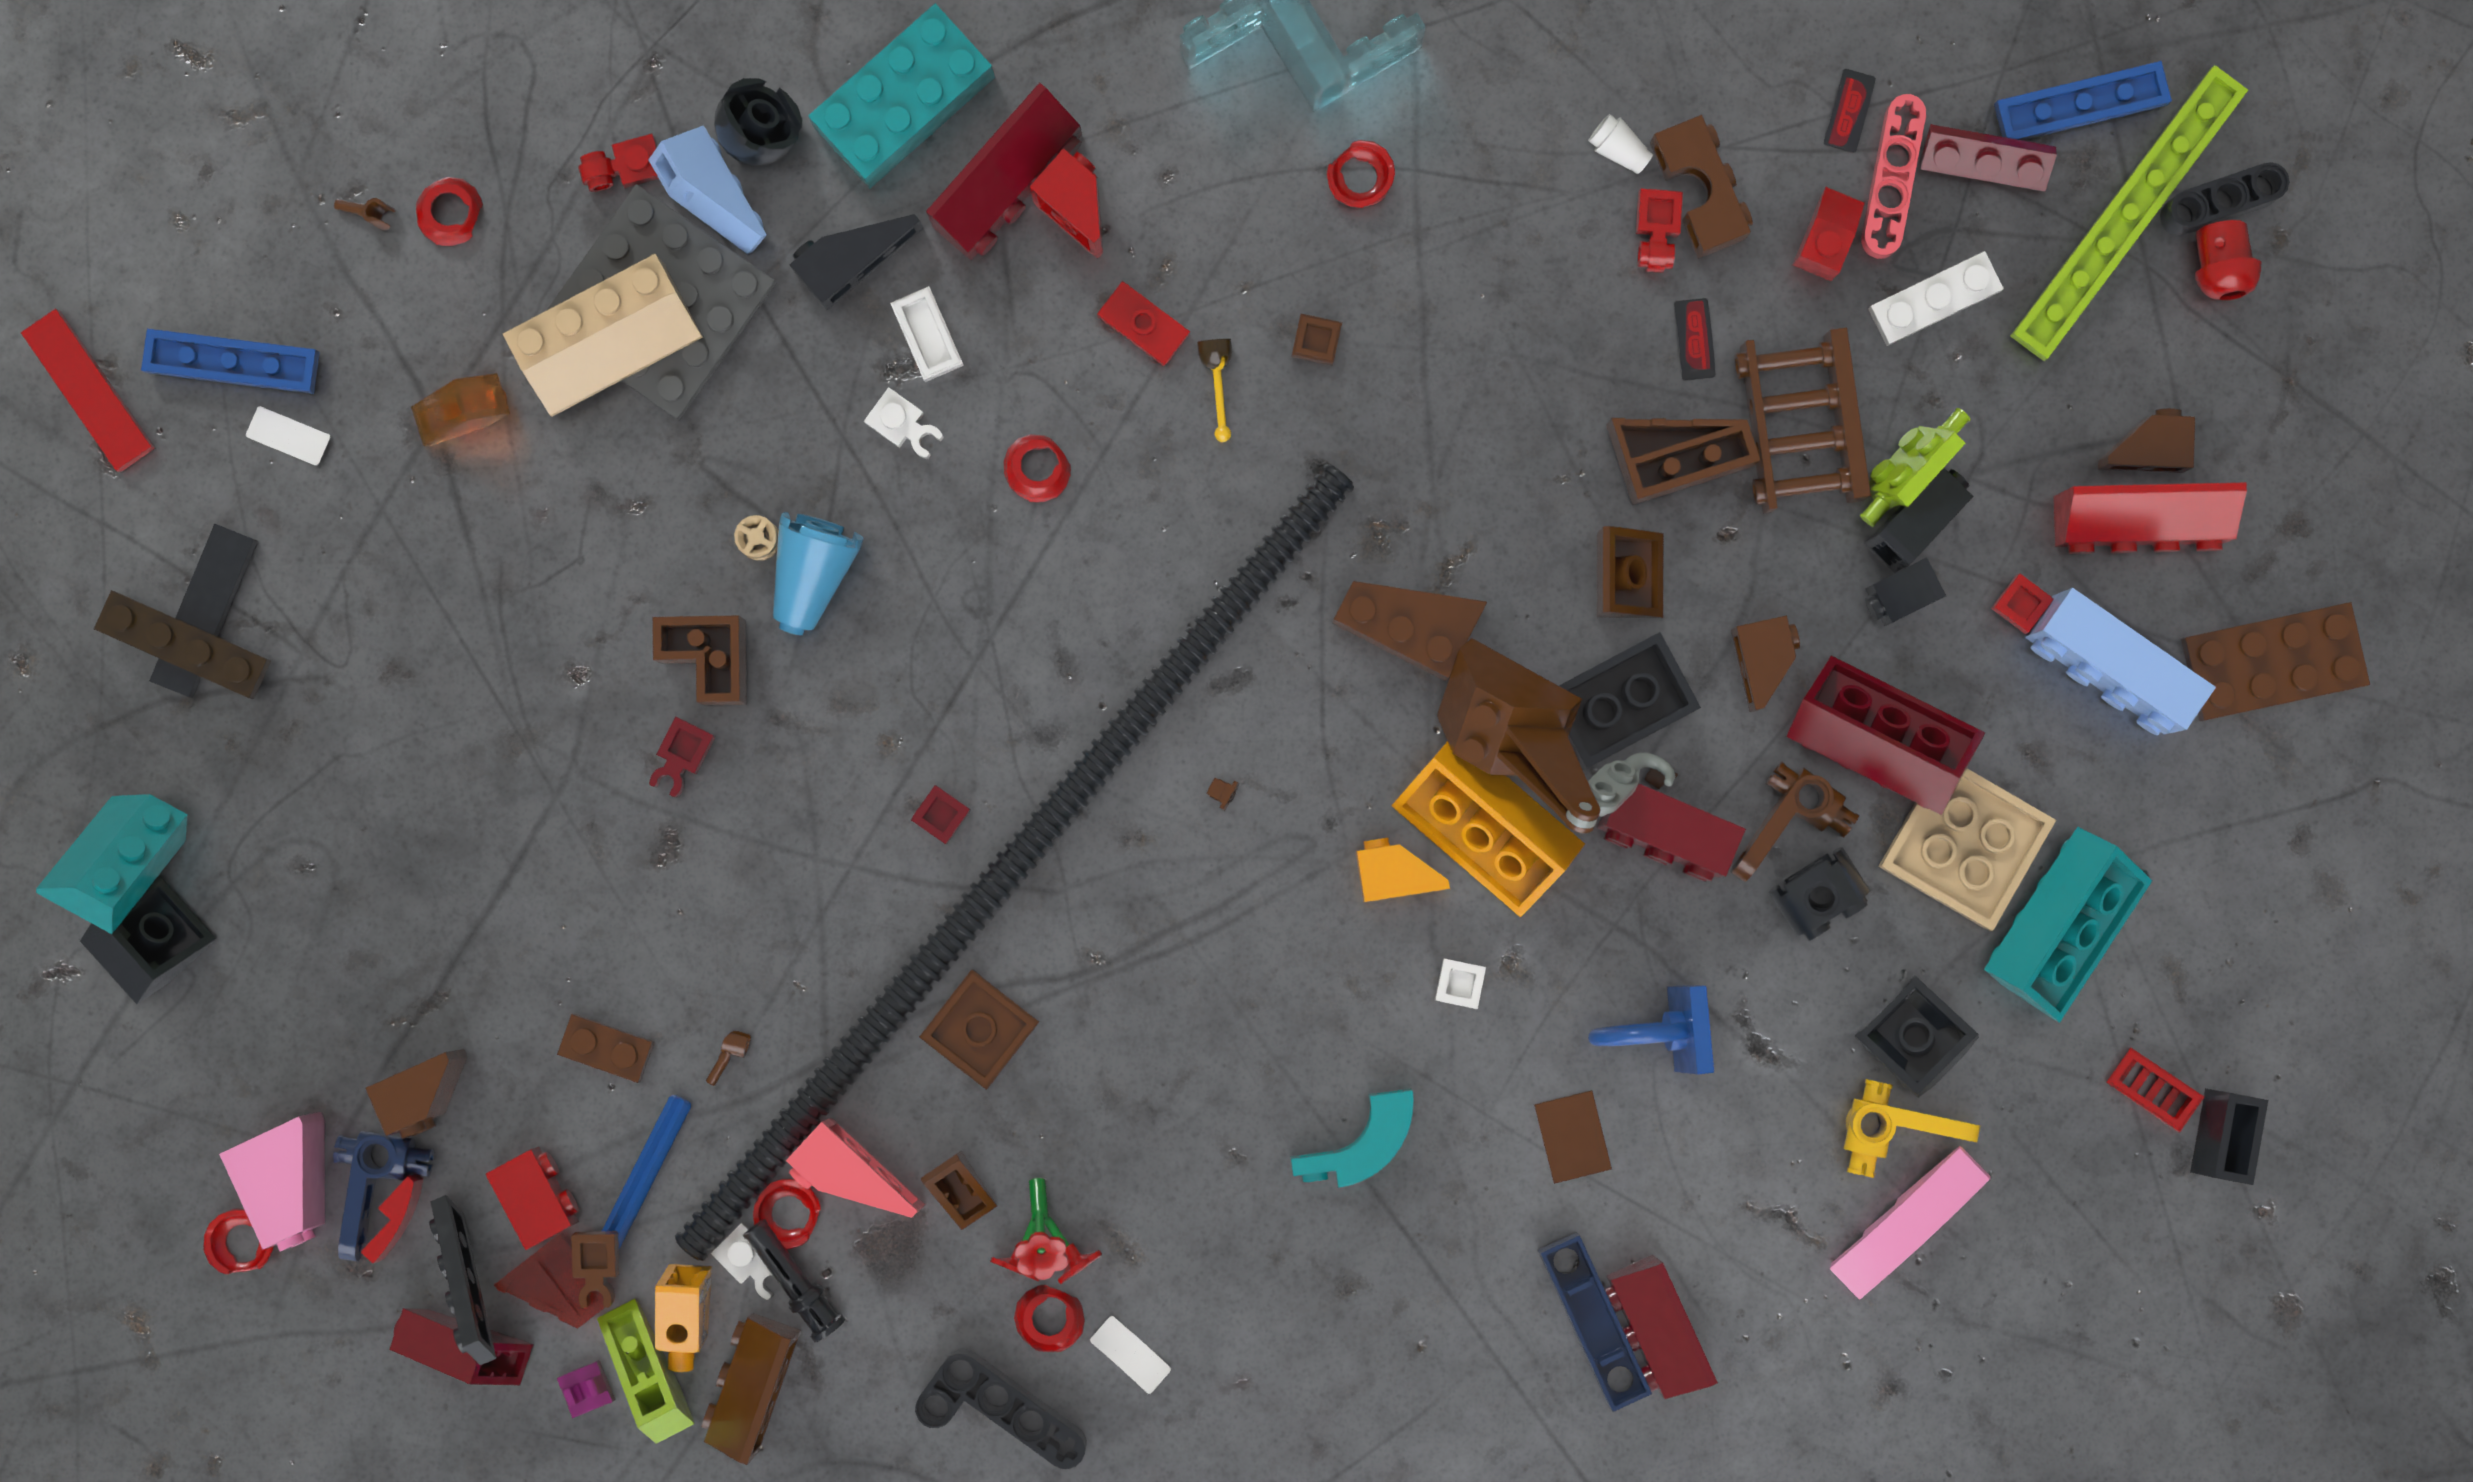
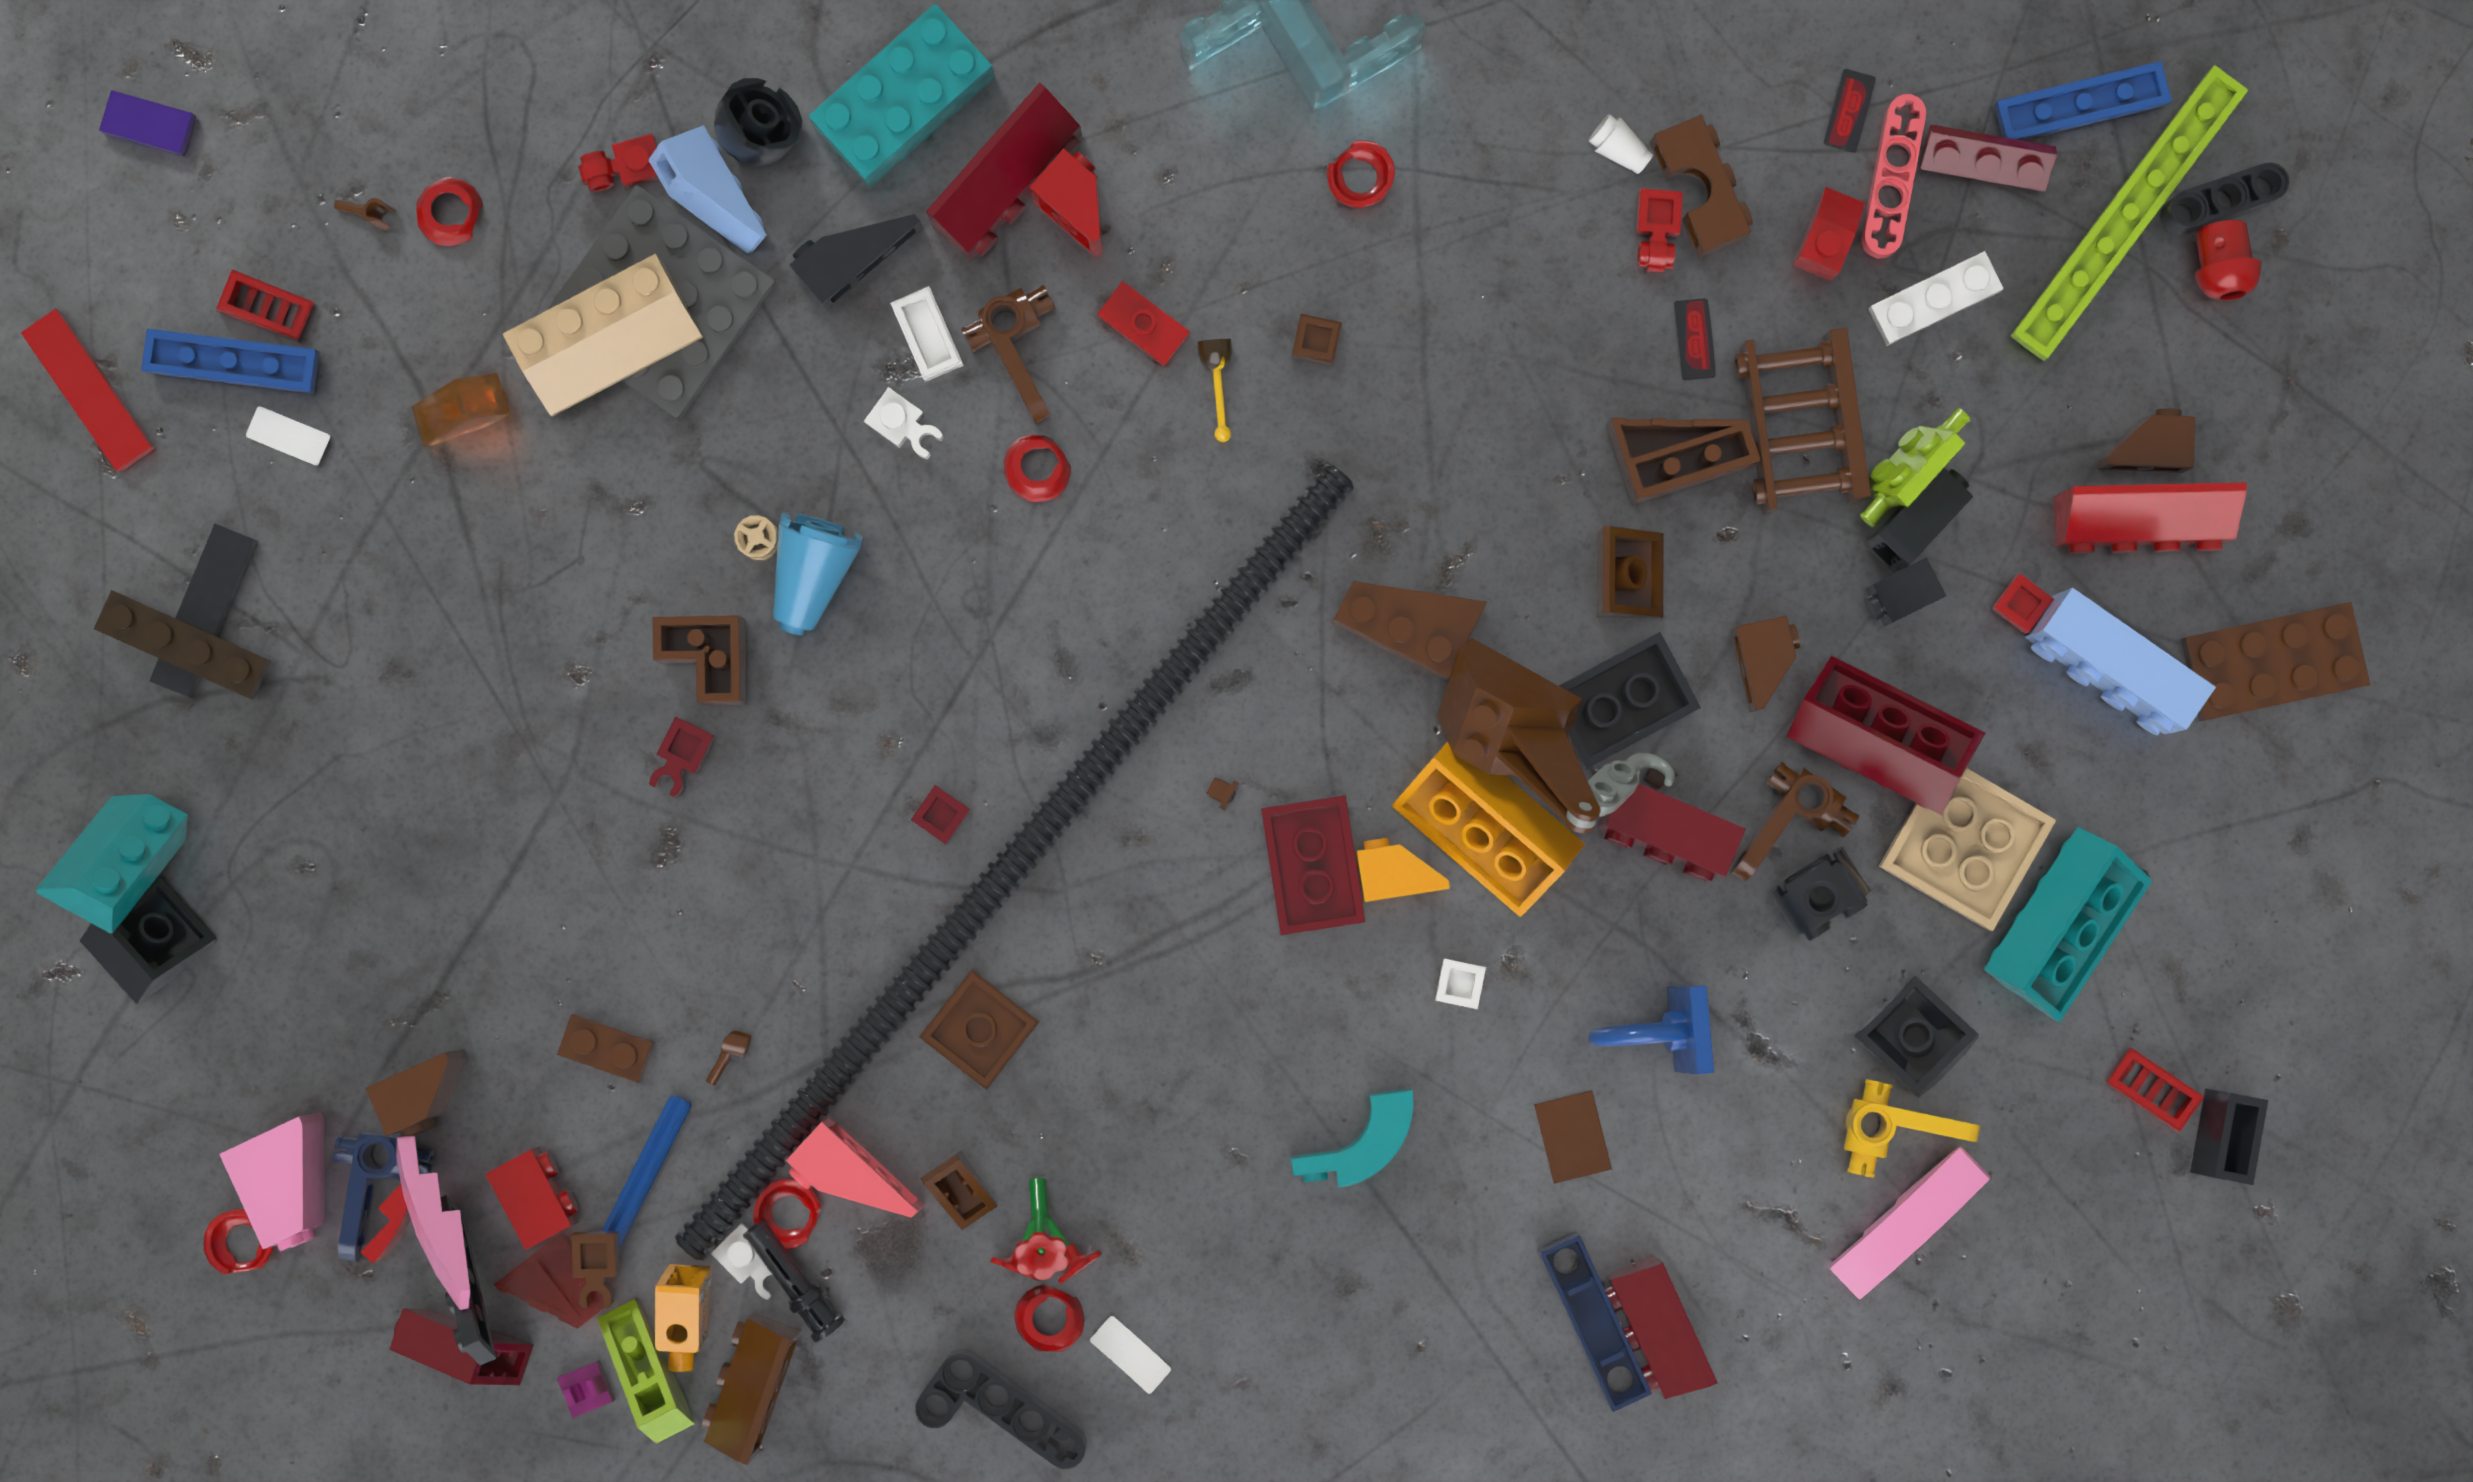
(147, 123): none -> dark purple tile
(230, 293): none -> red slope
(436, 1230): none -> bright pink slope
(982, 332): none -> reddish brown piece
(1313, 865): none -> dark red plate

